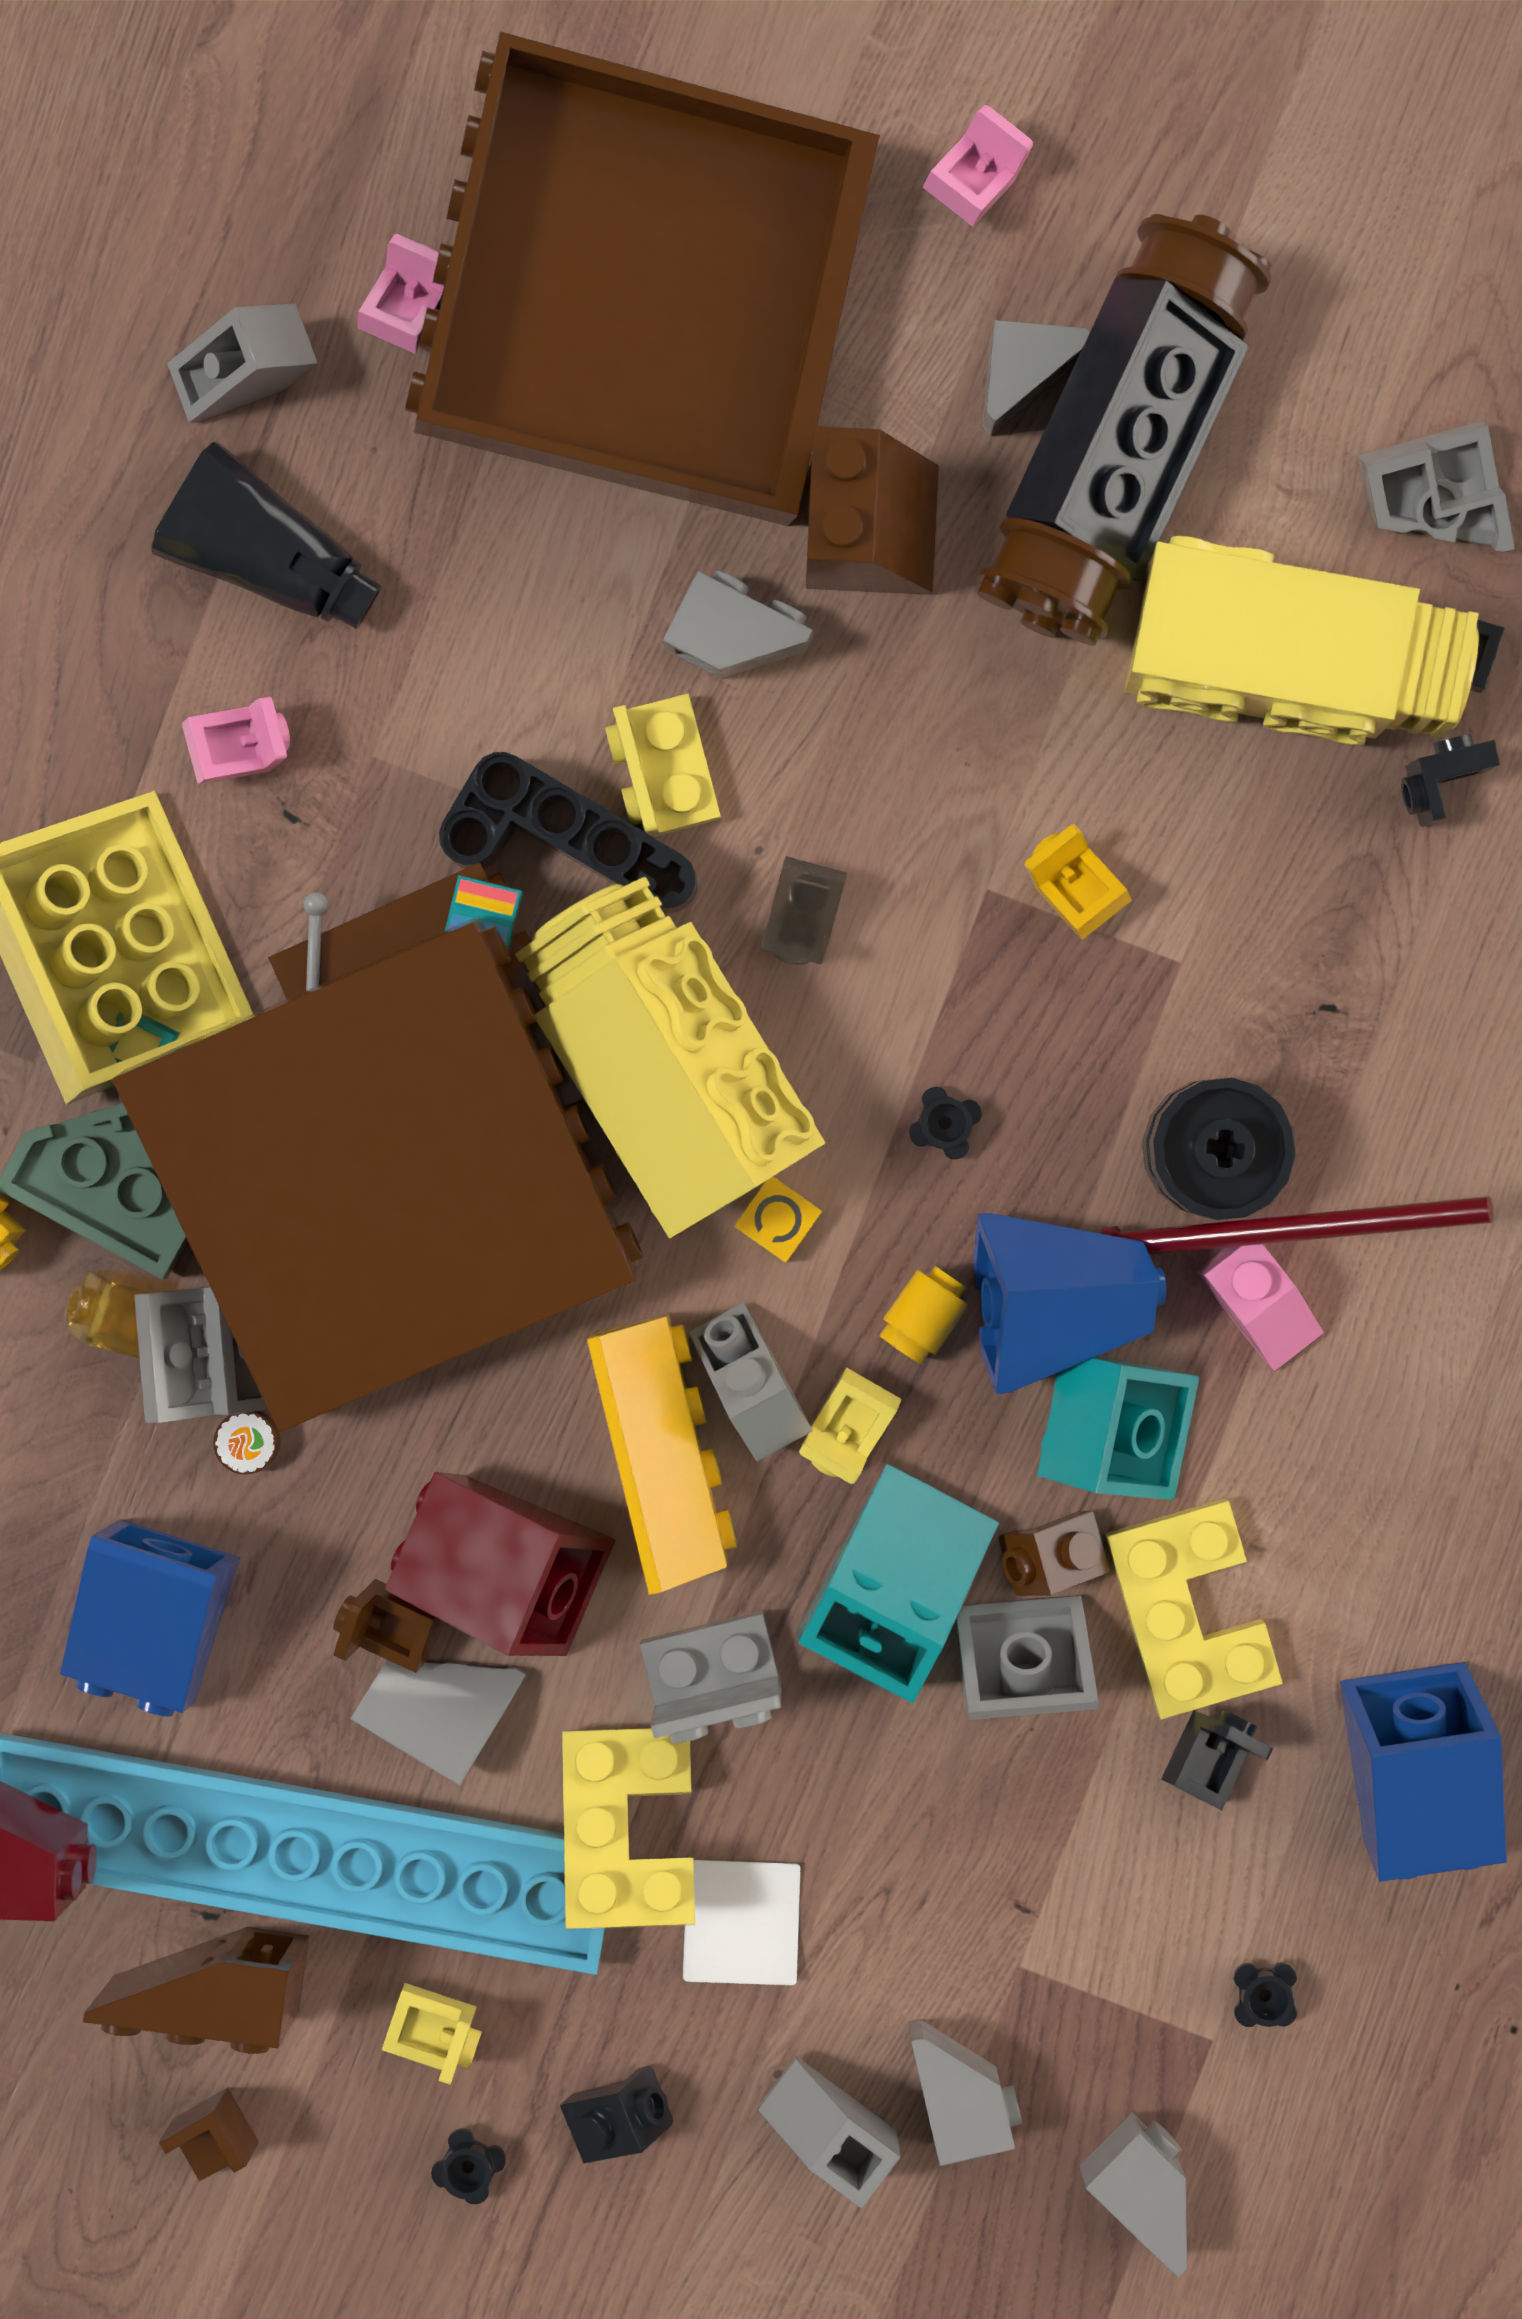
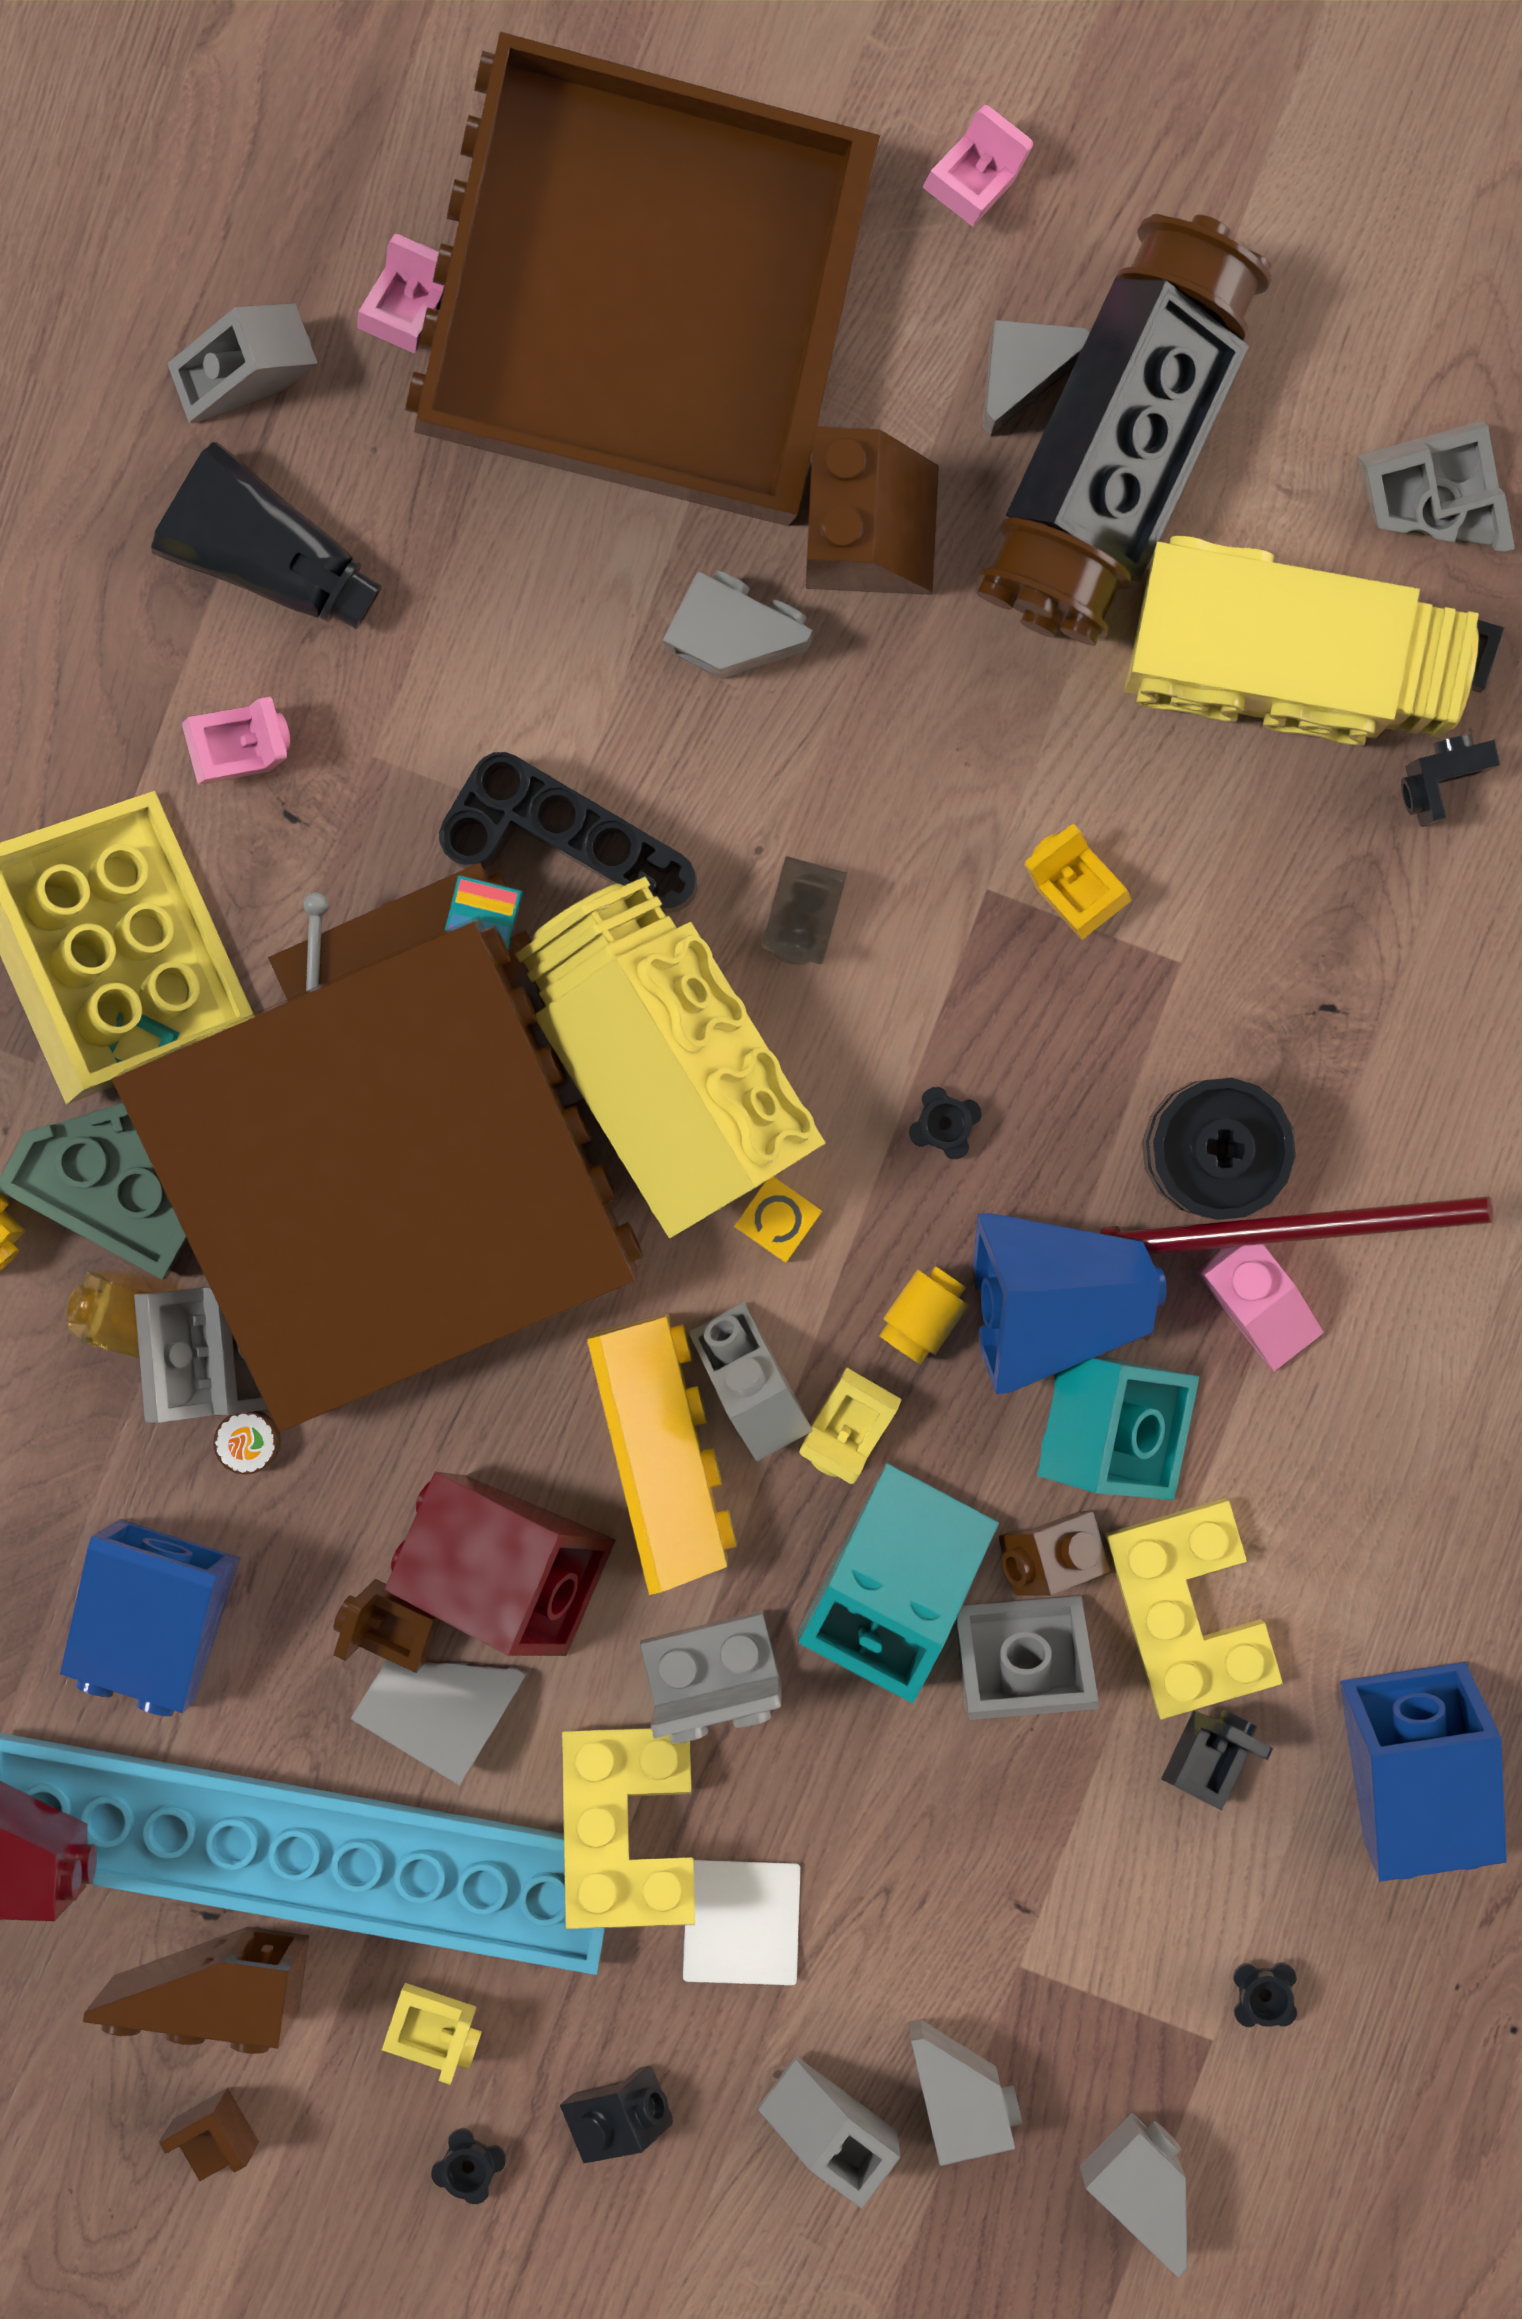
(665, 766): light yellow bracket -> none

